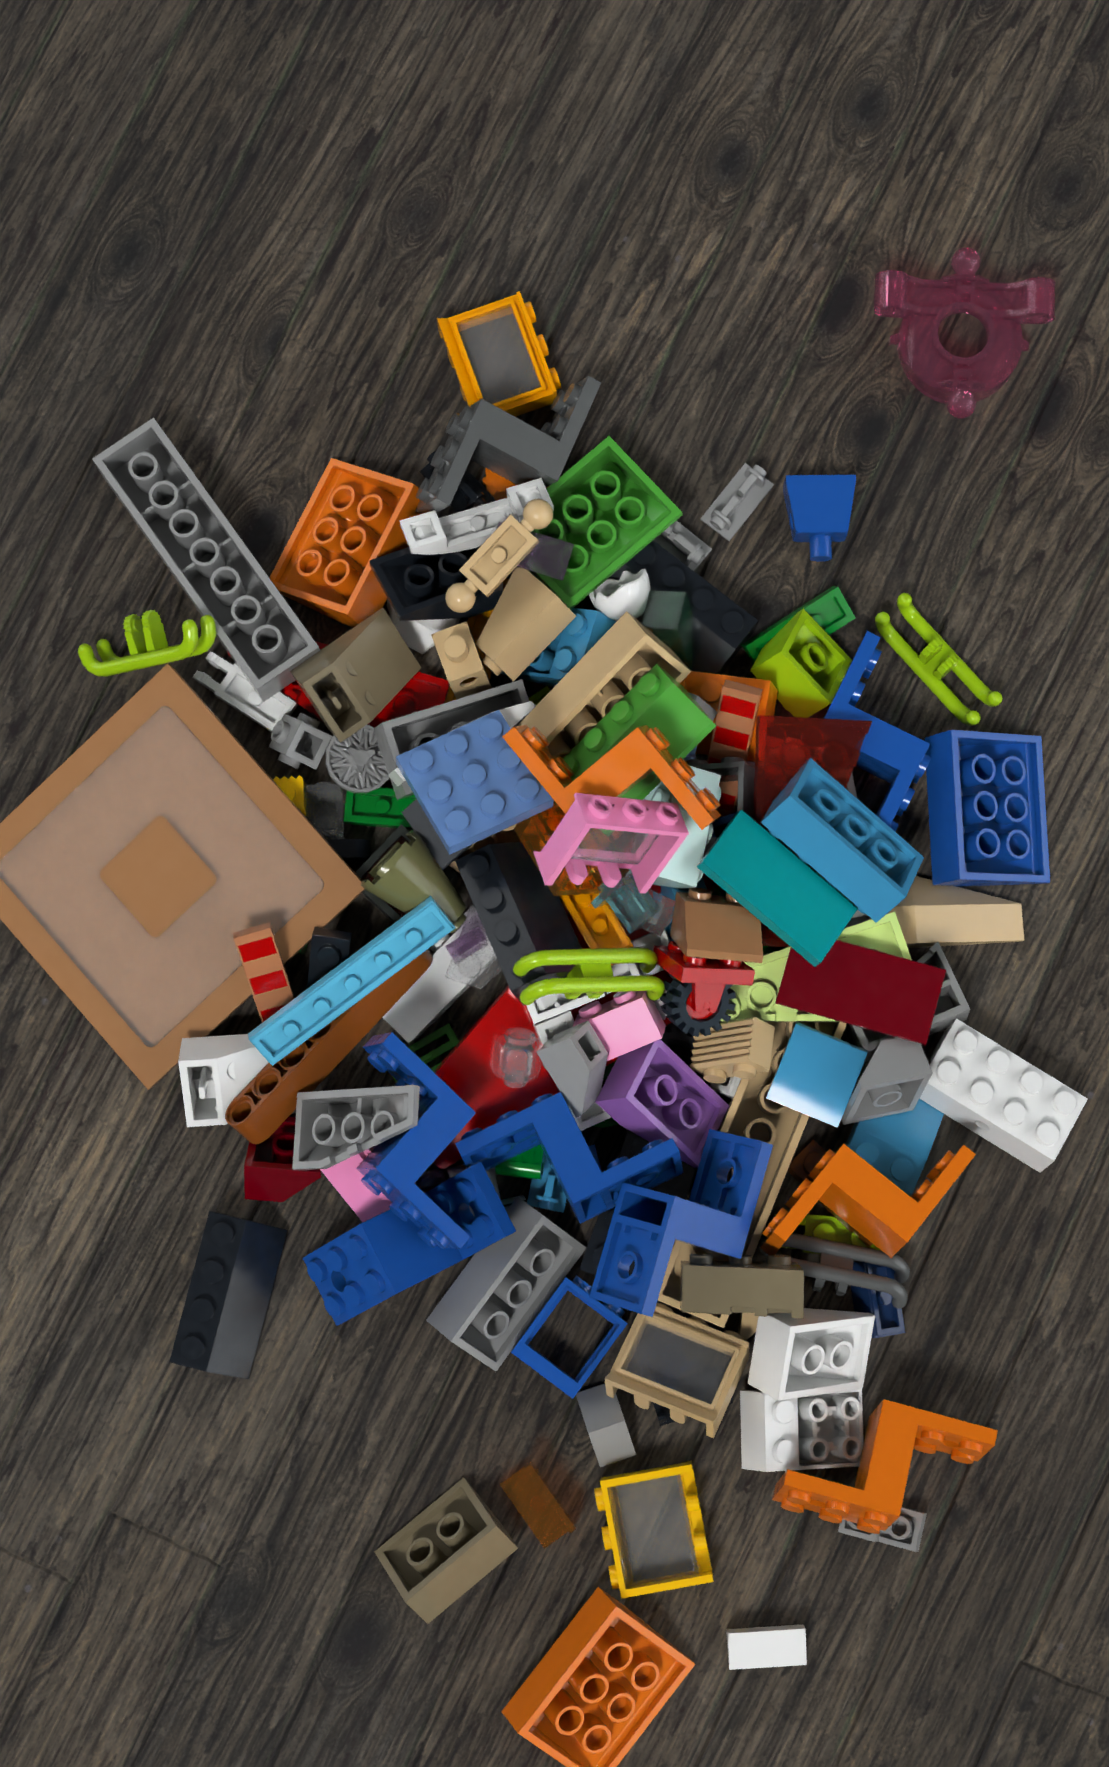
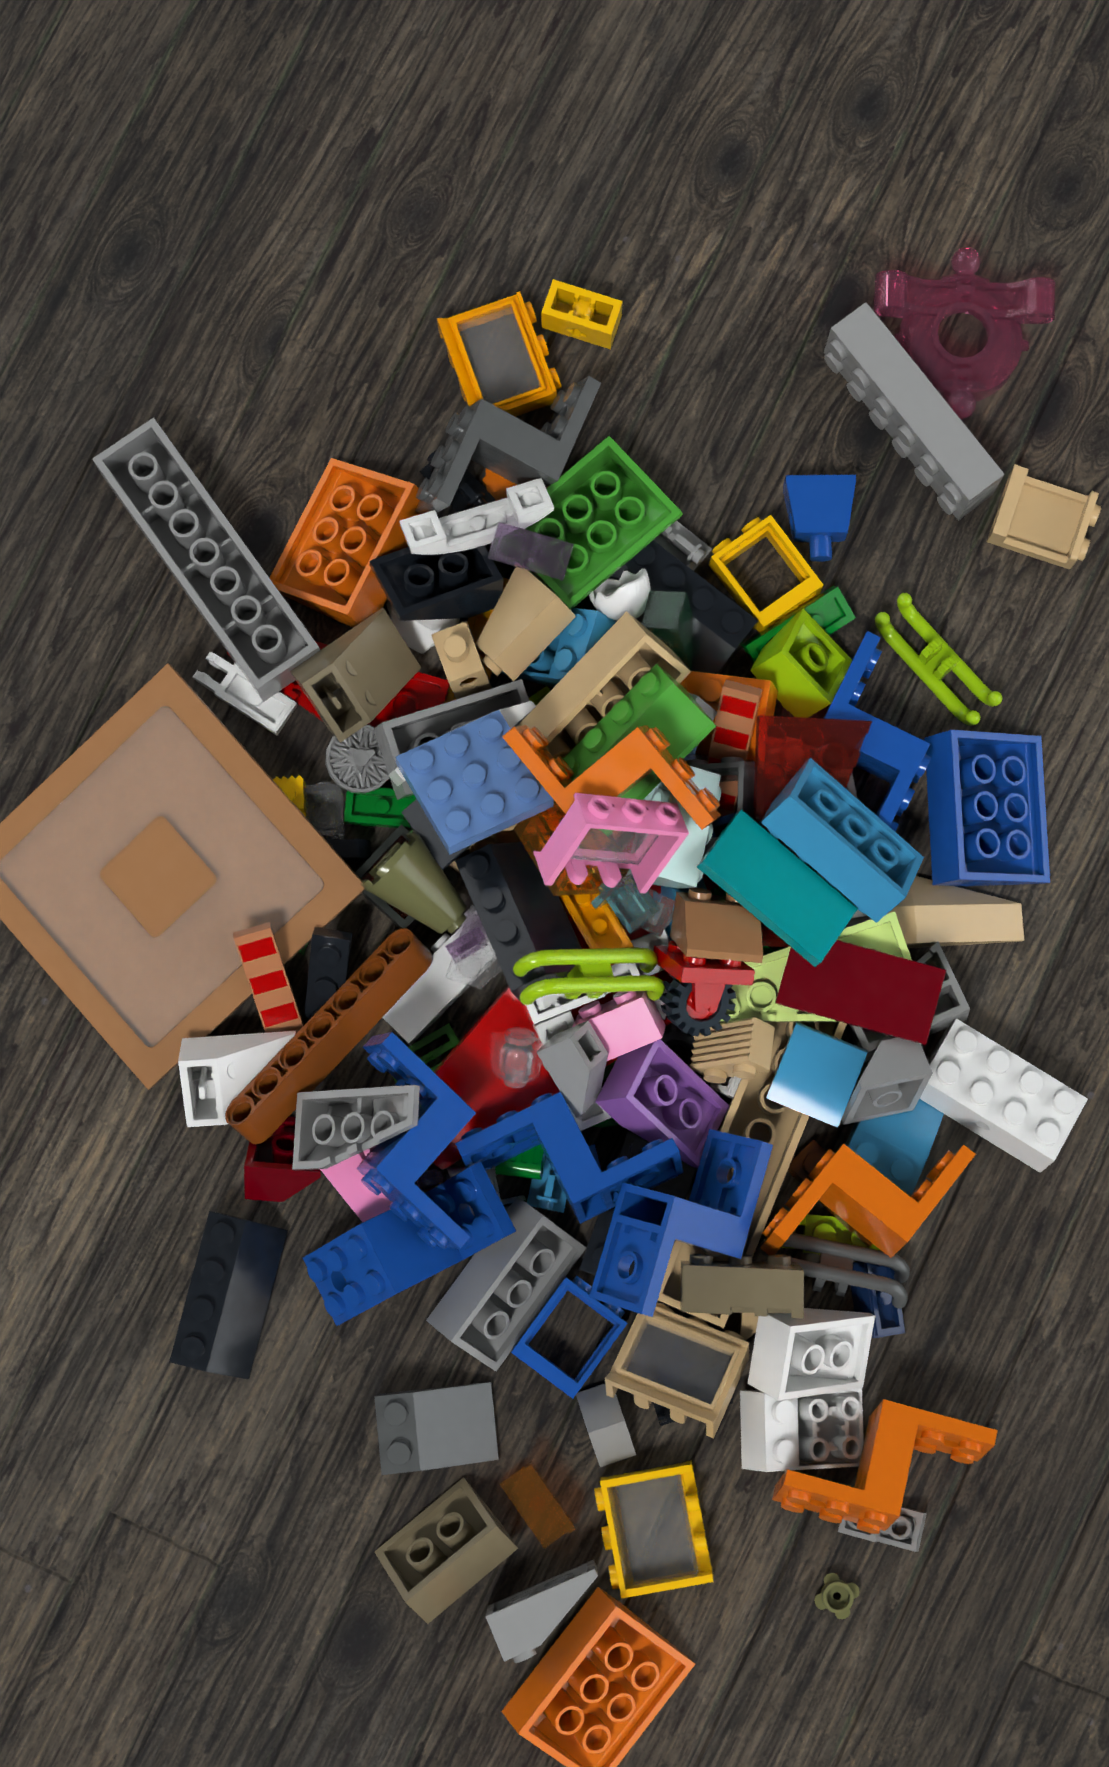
(148, 645): lime piece -> none
(299, 741): light grey brick -> none
(351, 981): medium azure tile -> none
(436, 1428): none -> dark grey slope
(499, 555): tan plate -> none
(530, 1616): none -> light grey slope
(581, 314): none -> yellow brick
(737, 501): light grey hinge -> none
(753, 532): none -> yellow window
(766, 1647): white slope -> none
(848, 1593): none -> olive plate
(911, 412): none -> light grey brick
(1043, 520): none -> tan panel

